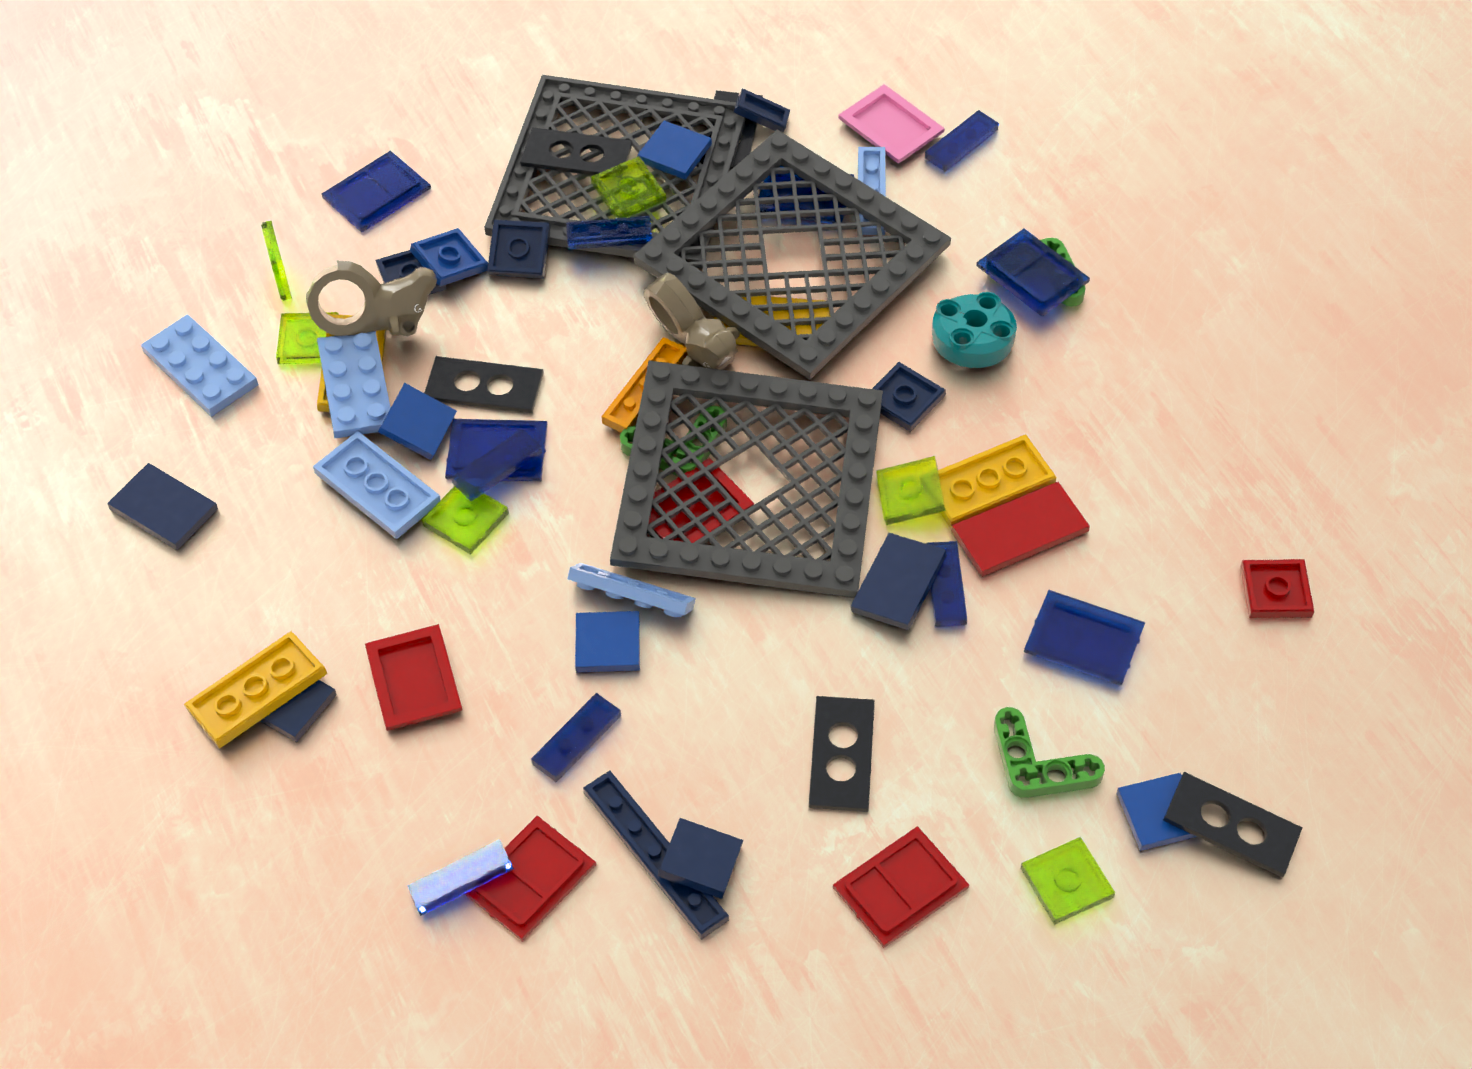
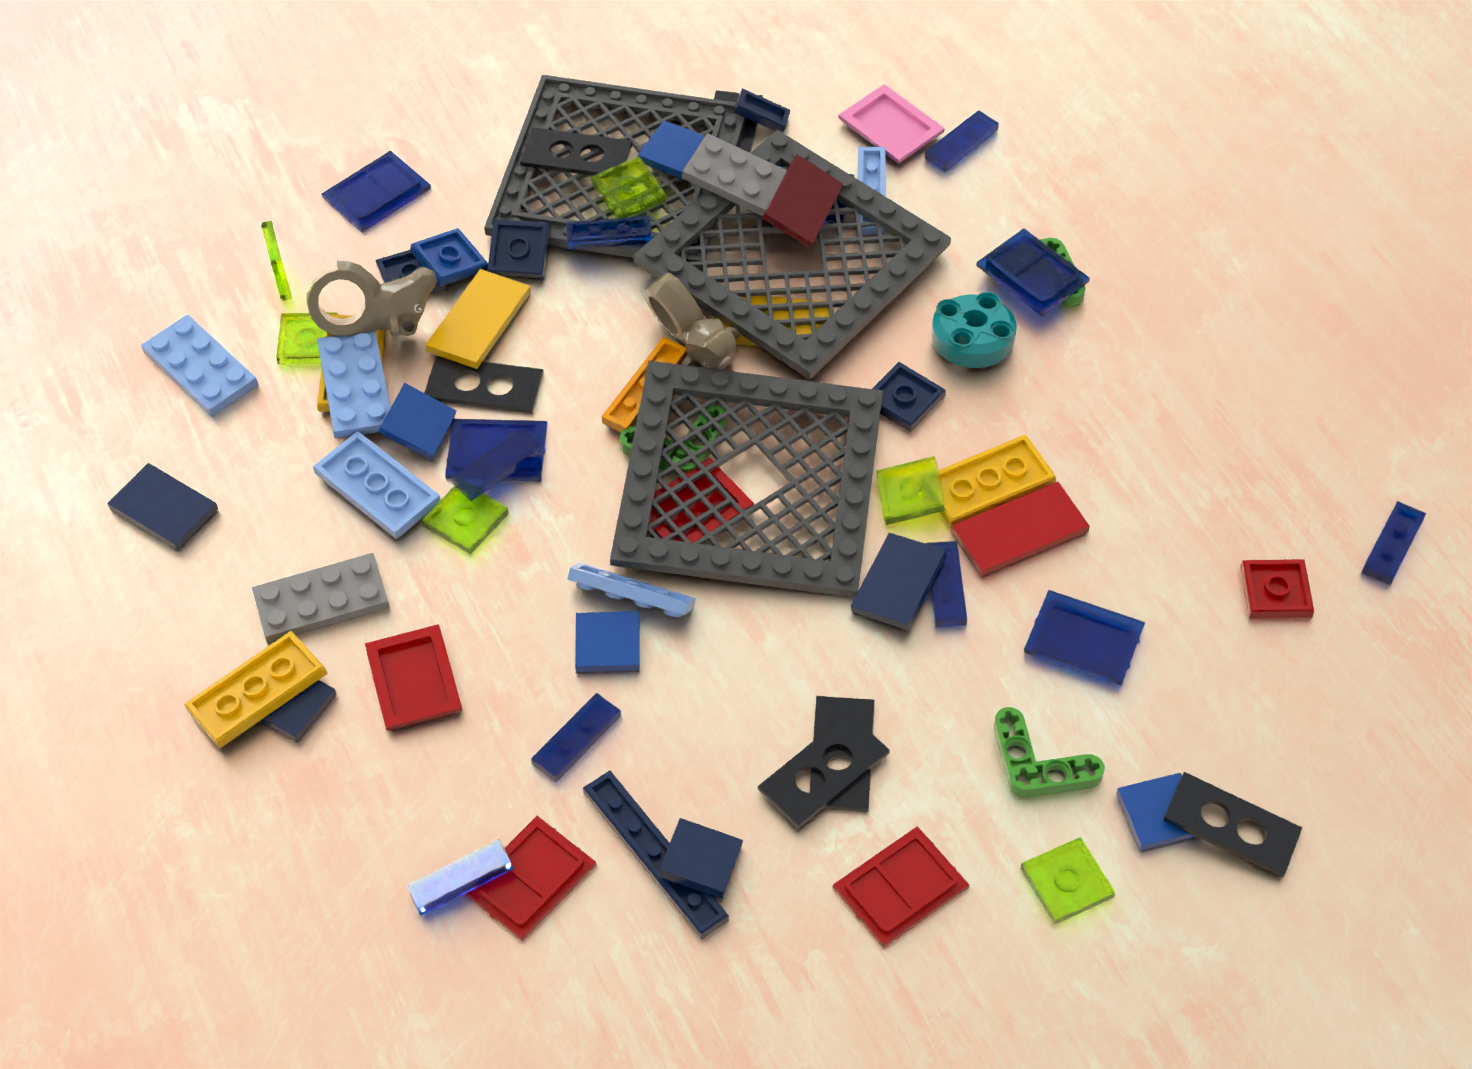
(320, 597): none -> light grey plate
(478, 319): none -> yellow tile
(733, 174): none -> light grey plate
(802, 201): none -> dark red tile
(802, 806): none -> black piece
(1393, 543): none -> clear blue tile

